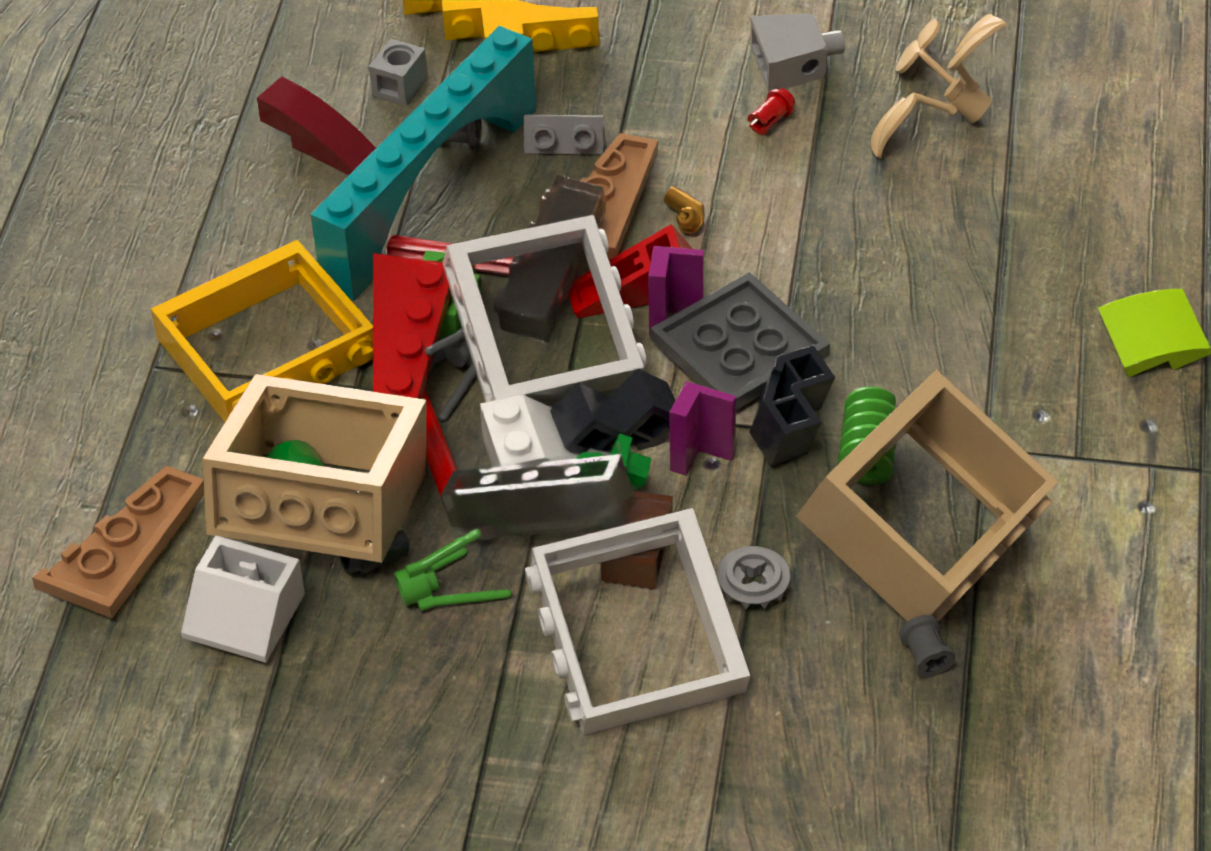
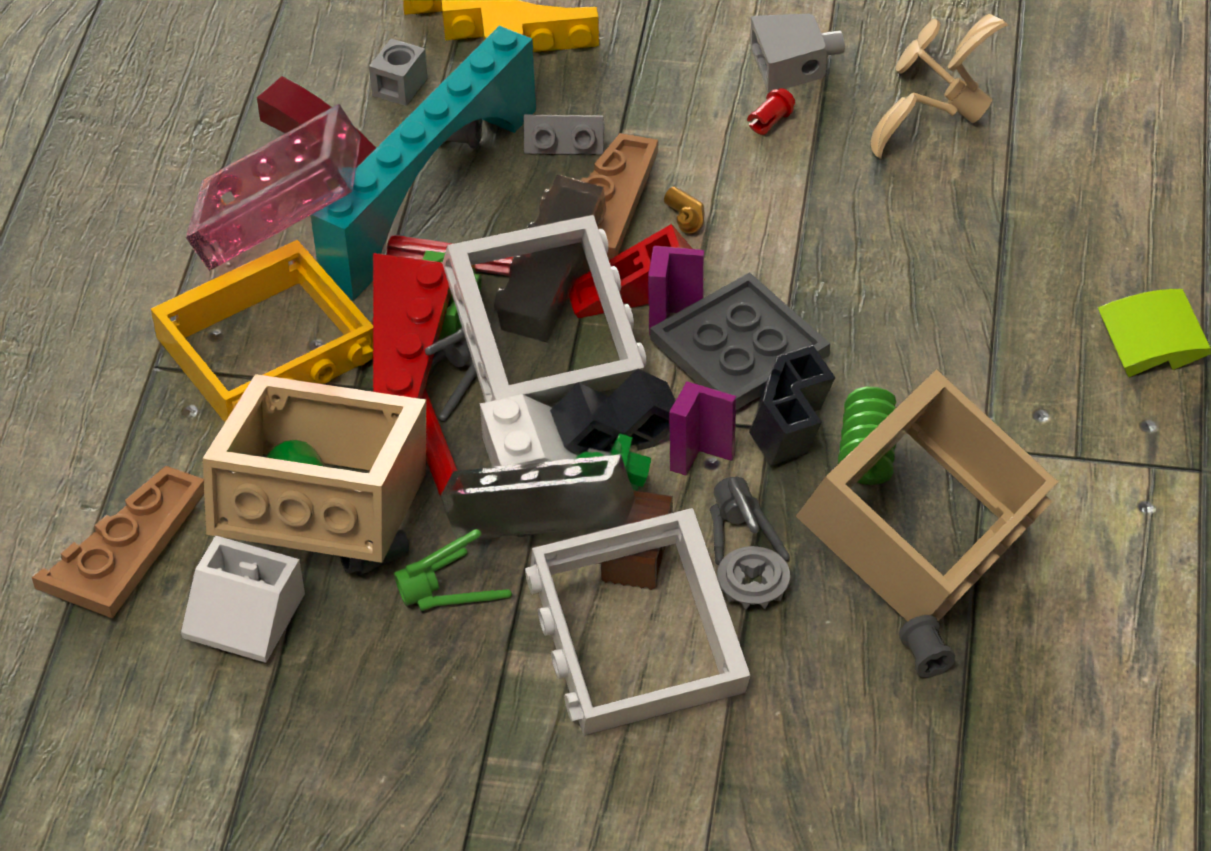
(274, 187): none -> clear pink window
(739, 506): none -> dark grey plant

